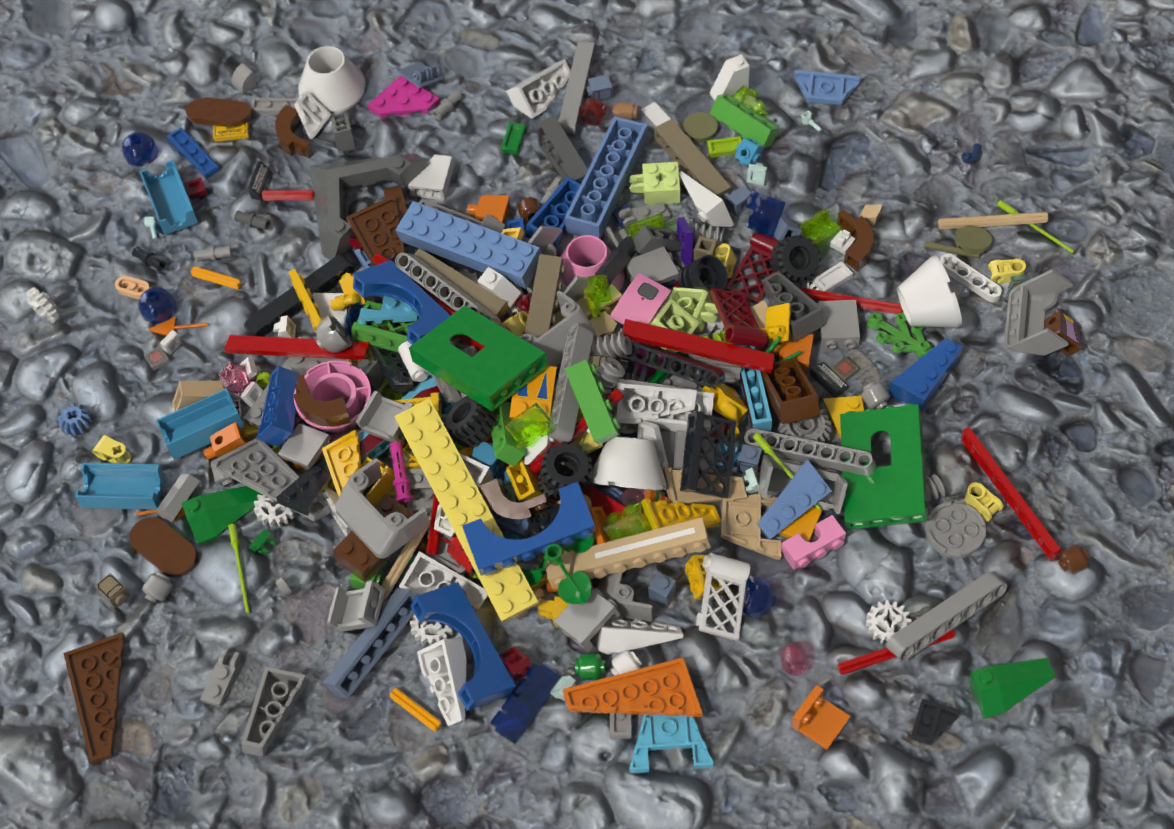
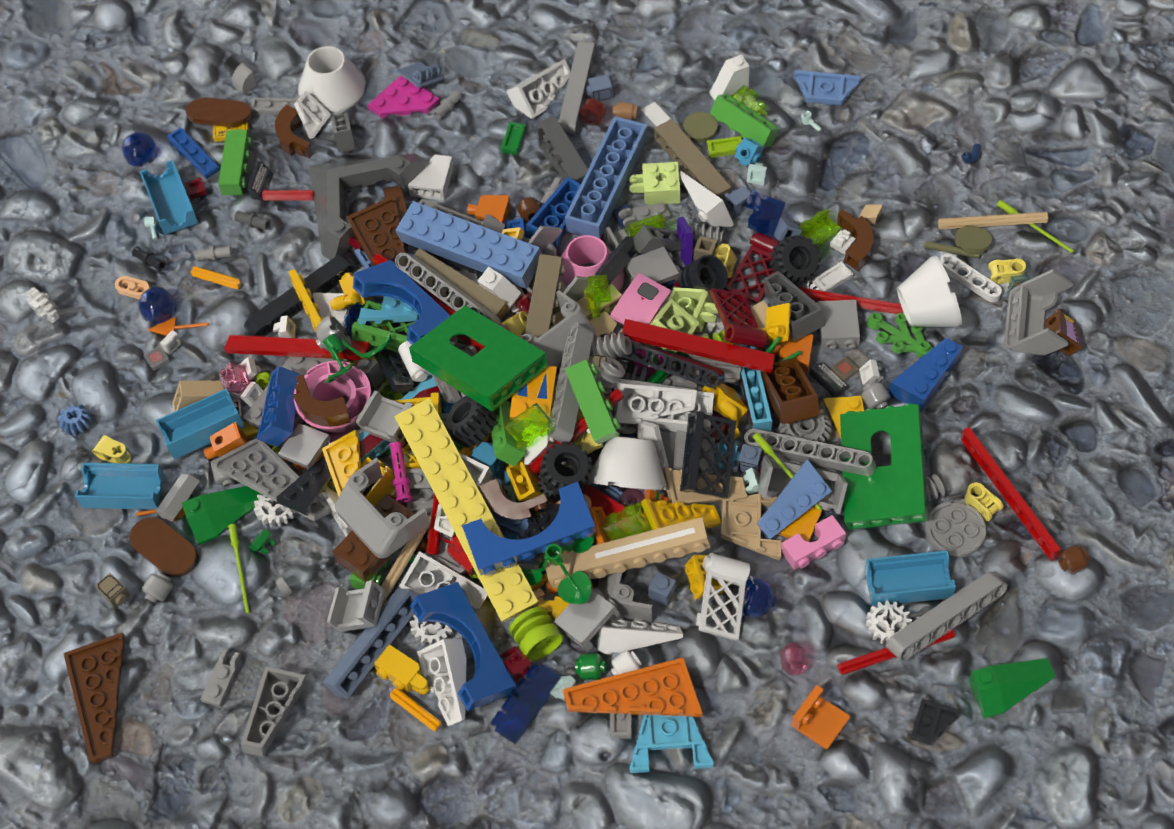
(234, 162): none -> bright green brick
(334, 346): none -> green plant
(401, 671): none -> yellow hinge
(536, 633): none -> lime wheel
(870, 372): none -> white tile
(909, 578): none -> dark azure brick

